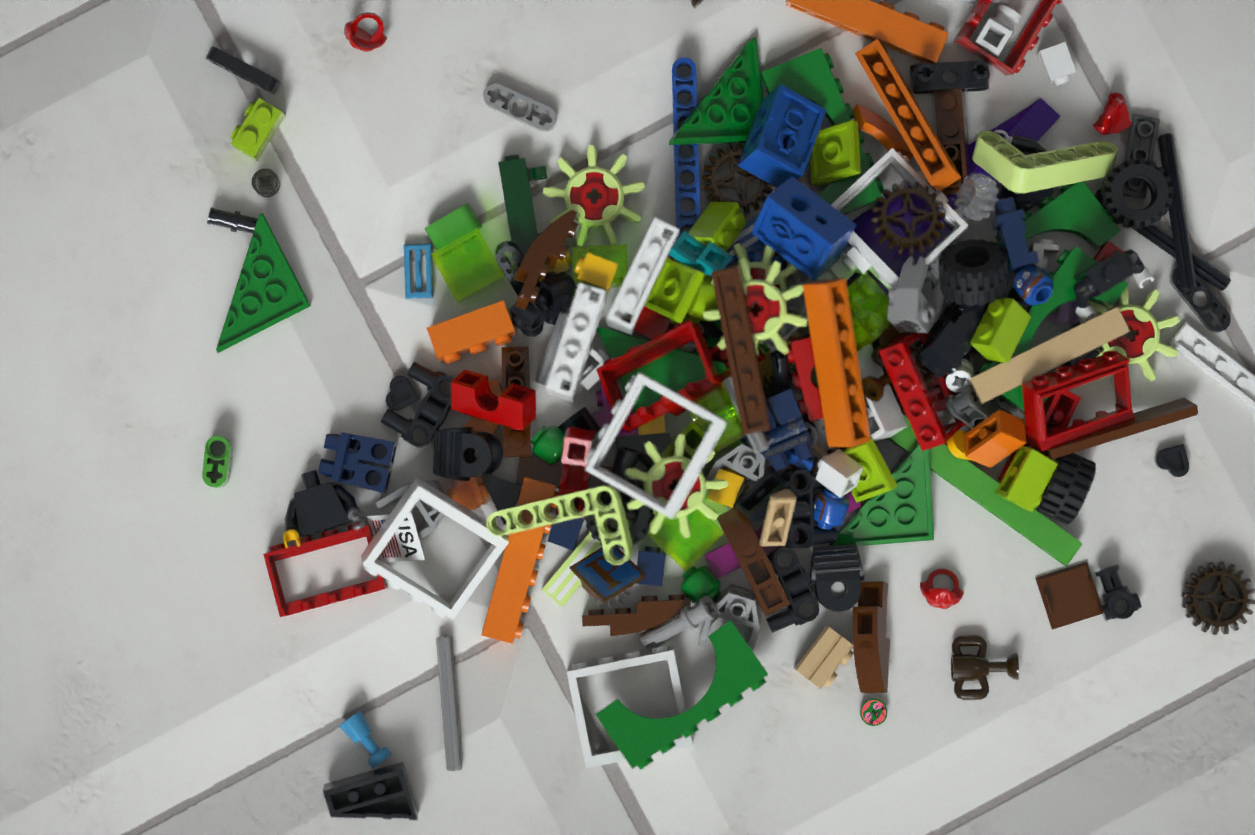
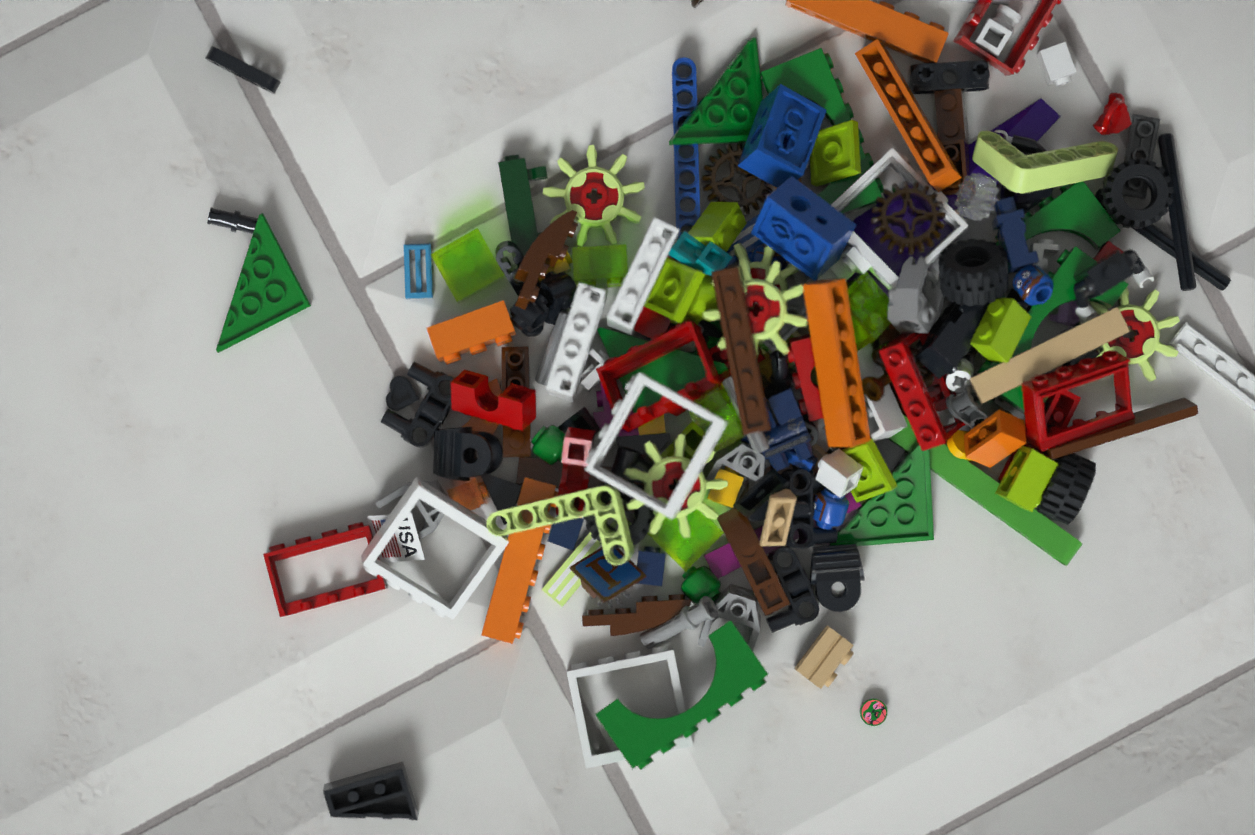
(211, 468): bright green beam -> none
(257, 129): lime brick -> none
(269, 186): clear smoke wheel -> none
(319, 509): black torso -> none
(351, 457): dark blue hips -> none
(358, 730): dark azure piece -> none
(360, 38): red piece -> none
(449, 703): light grey axle -> none
(453, 226): bright green beam -> none
(504, 92): light grey beam -> none
(596, 271): yellow brick -> none
(870, 639): reddish brown slope -> none
(881, 130): orange tile -> none
(941, 597): red piece -> none
(976, 667): dark brown piece -> none
(1069, 595): reddish brown piece -> none
(1116, 592): black connector -> none
(1174, 460): black tile -> none
(1207, 319): black beam -> none
(1219, 585): dark brown gear -> none

